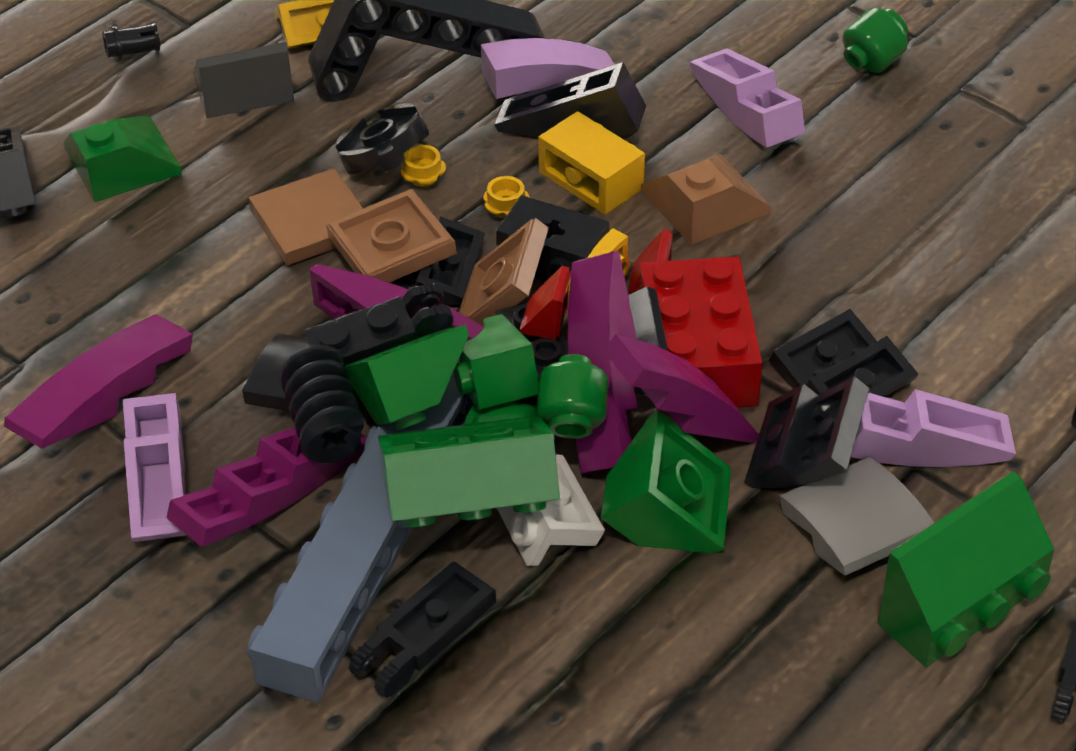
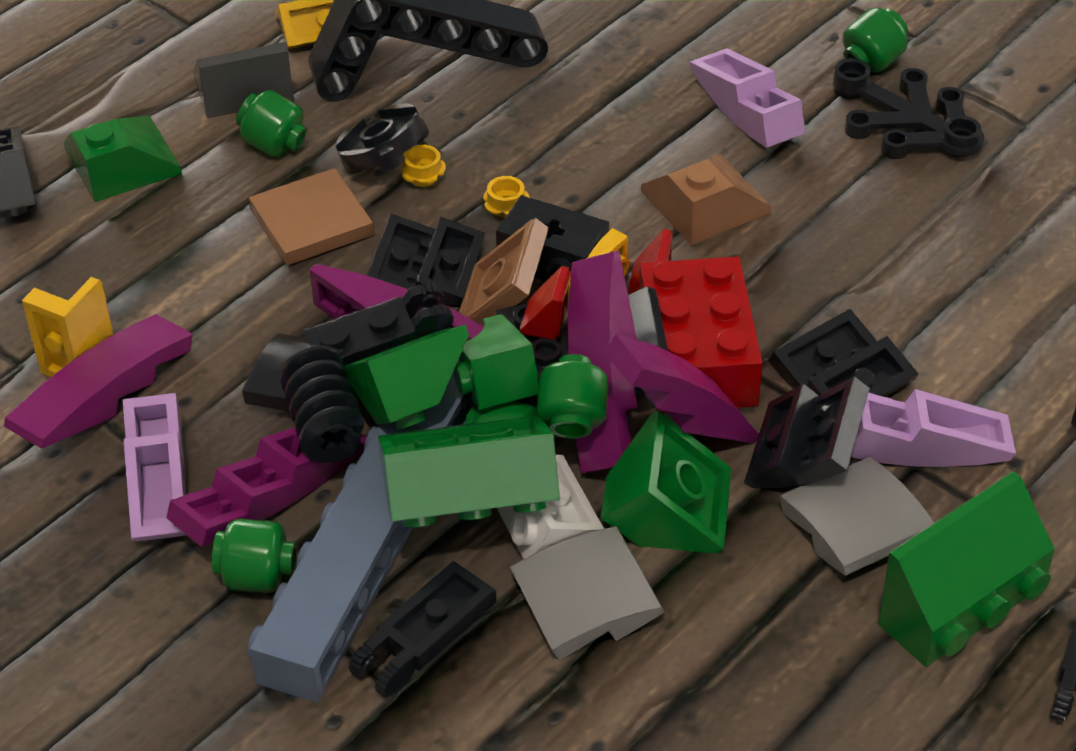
(66, 327): none -> yellow panel
(130, 40): black pin -> none
(253, 555): none -> green head
(271, 123): none -> green head
(391, 238): medium nougat tile -> none
(535, 63): lavender slope -> none
(586, 590): none -> light grey slope
(591, 162): yellow brick -> none
(601, 95): black slope -> none
(957, 135): none -> black plant

